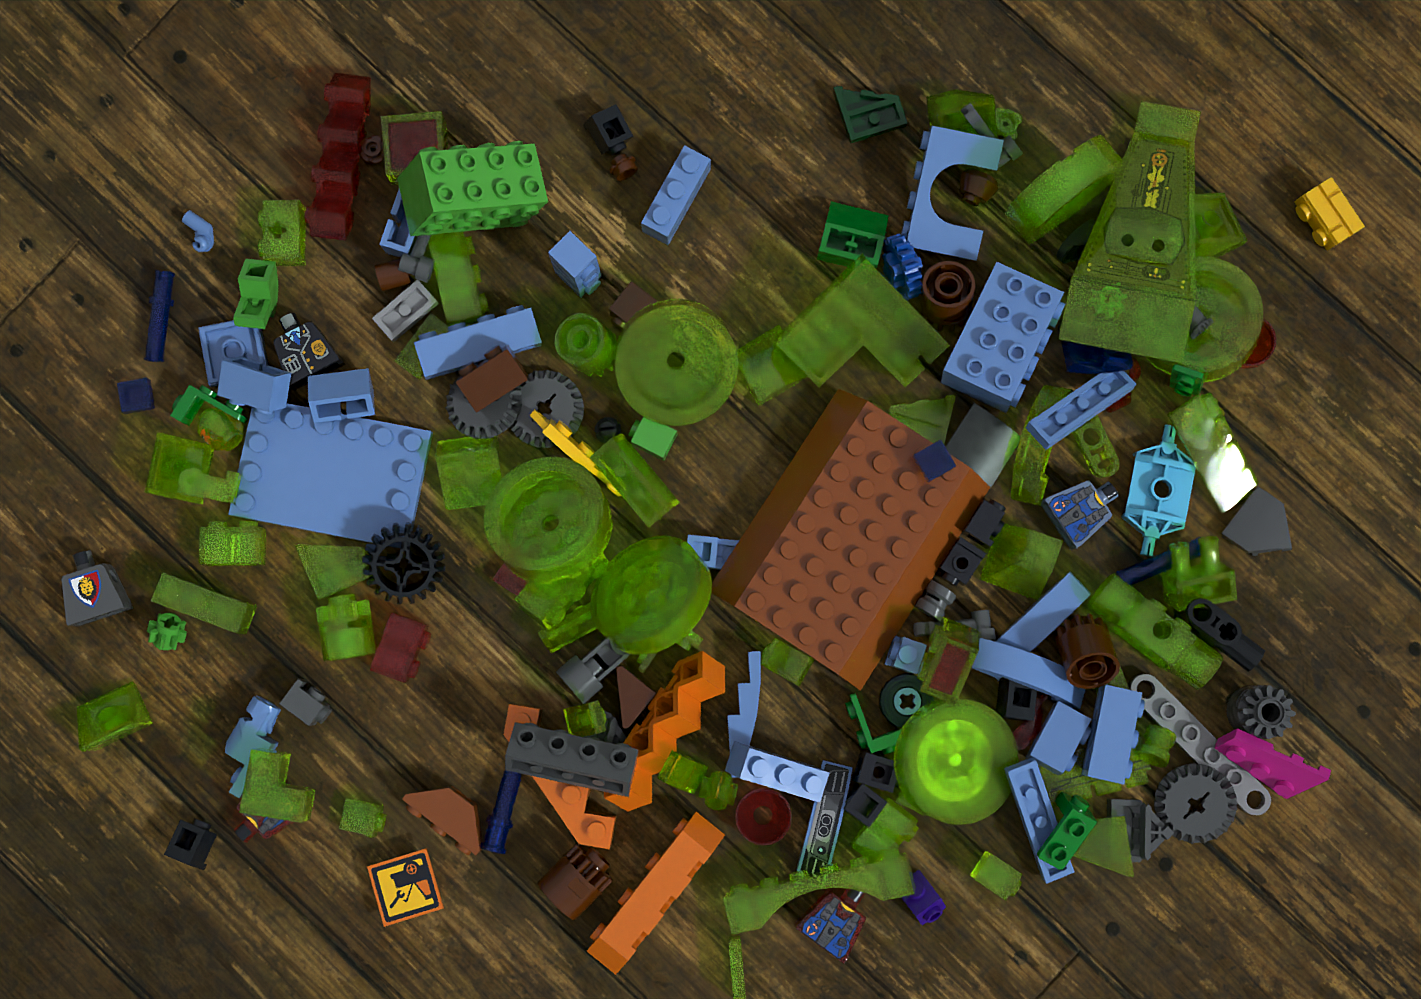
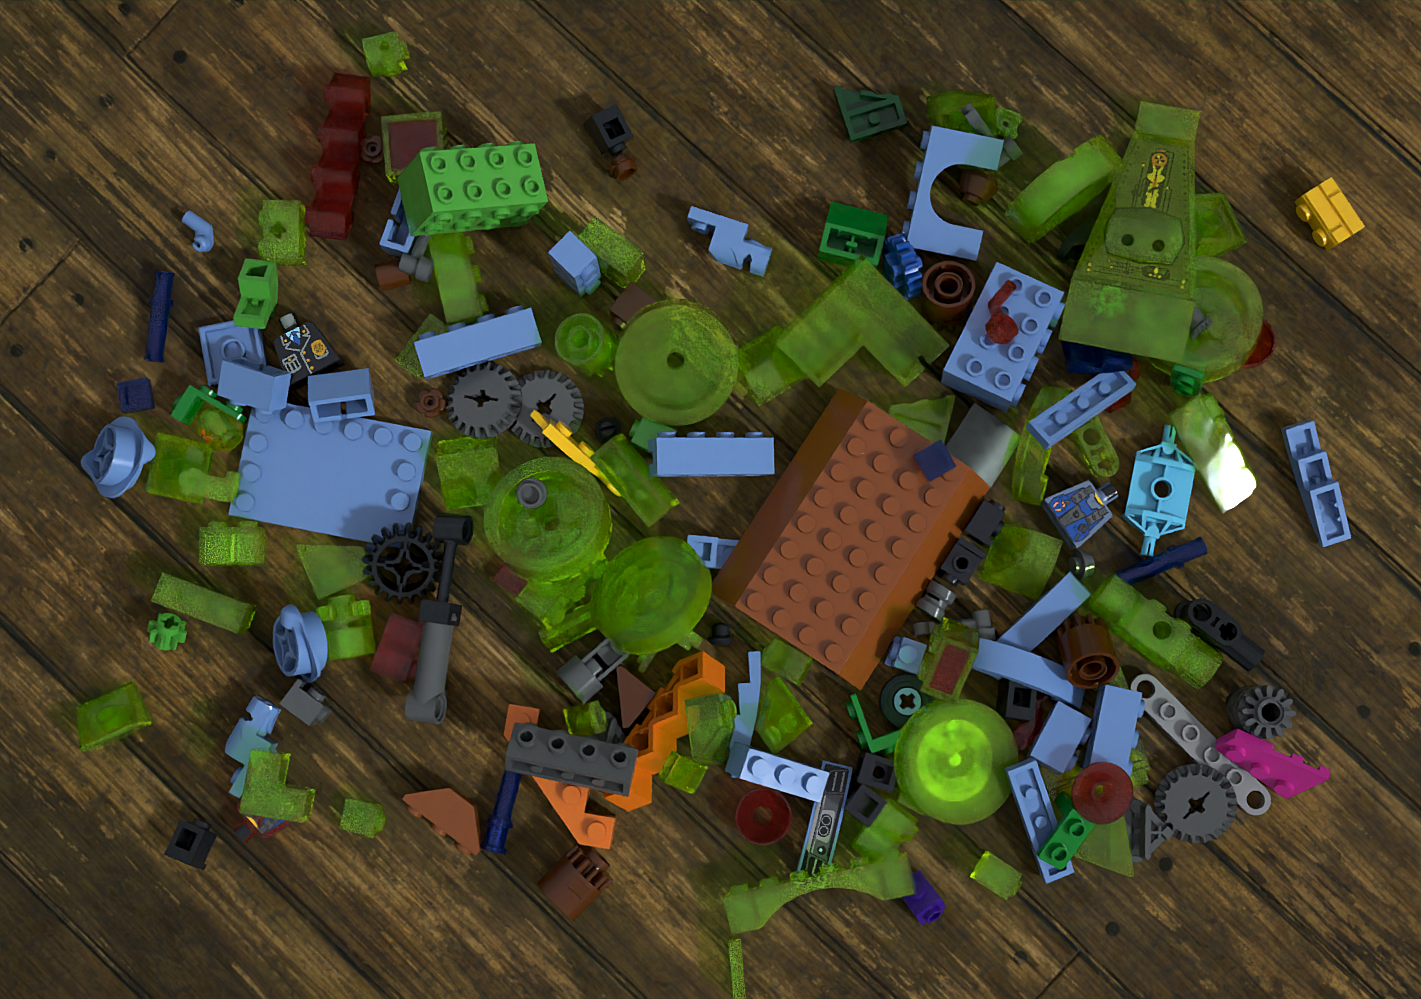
(92, 591): dark grey torso -> none
(118, 457): none -> medium blue piece
(300, 643): none -> medium blue piece
(386, 54): none -> clear neon green brick
(405, 310): light grey plate -> none
(405, 887): piece -> none
(428, 698): none -> piece
(430, 410): none -> reddish brown plate
(491, 378): reddish brown piece -> none
(531, 493): none -> dark grey plate
(615, 254): none -> clear neon green brick
(648, 902): orange brick -> none
(676, 195): medium blue brick -> none
(710, 727): none -> clear neon green slope
(711, 456): none -> medium blue brick
(718, 790): clear neon green gear -> none
(720, 634): none -> black piece
(729, 242): none -> medium blue plate
(780, 717): none -> clear neon green wing
(834, 922): torso -> none
(1000, 326): none -> clear red plate
(1081, 564): none -> dark grey plate
(1113, 800): none -> clear red dish
(1157, 746): clear neon green wheel -> none
(1207, 580): clear neon green brick -> none
(1259, 525): dark grey slope -> none
(1315, 483): none -> medium blue slope

